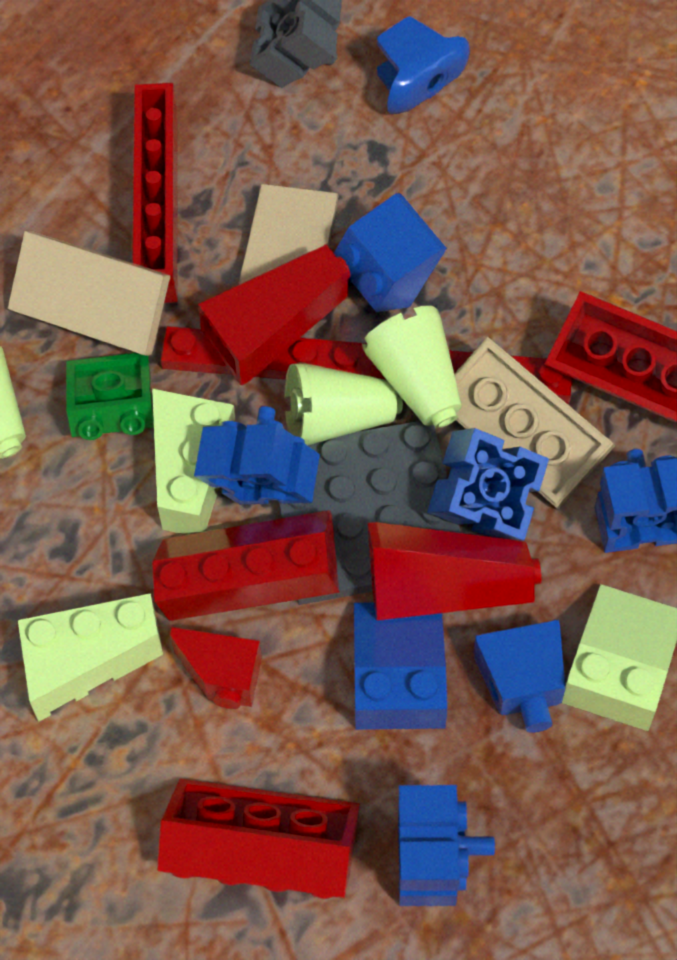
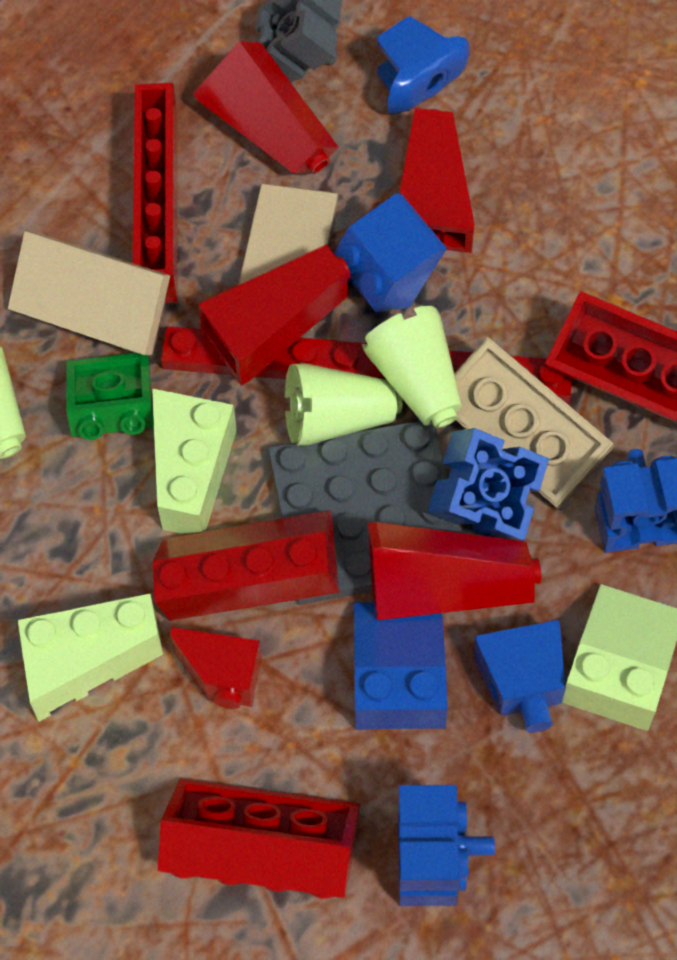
(257, 461): blue brick -> none
(267, 109): none -> red slope
(436, 179): none -> red slope

